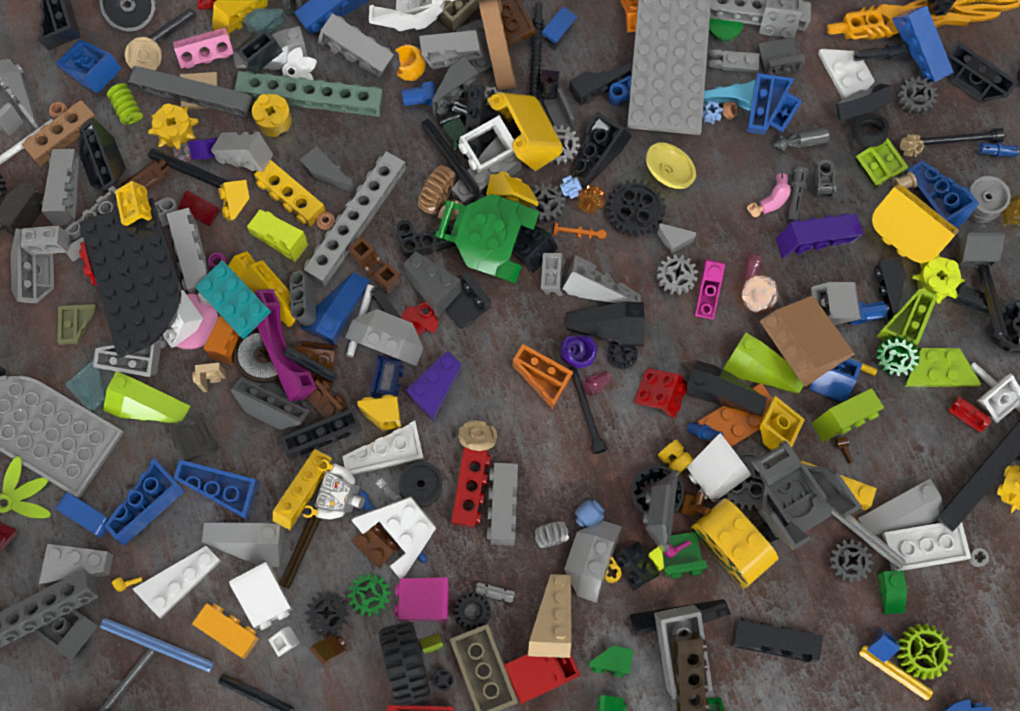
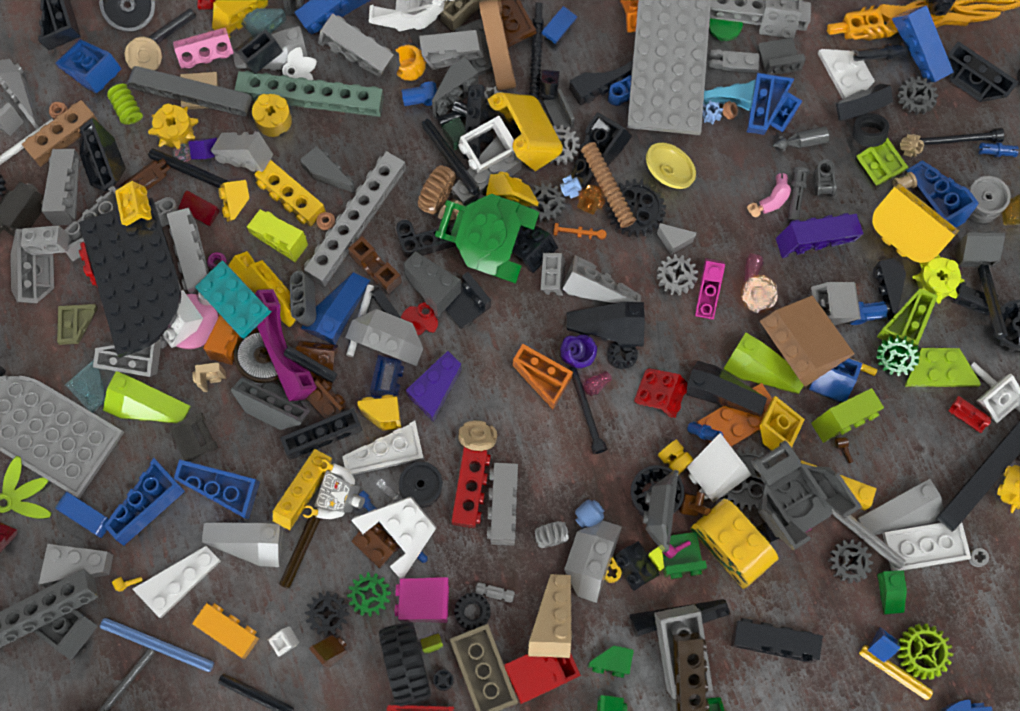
(261, 596): white slope -> none
(608, 185): none -> medium nougat piece

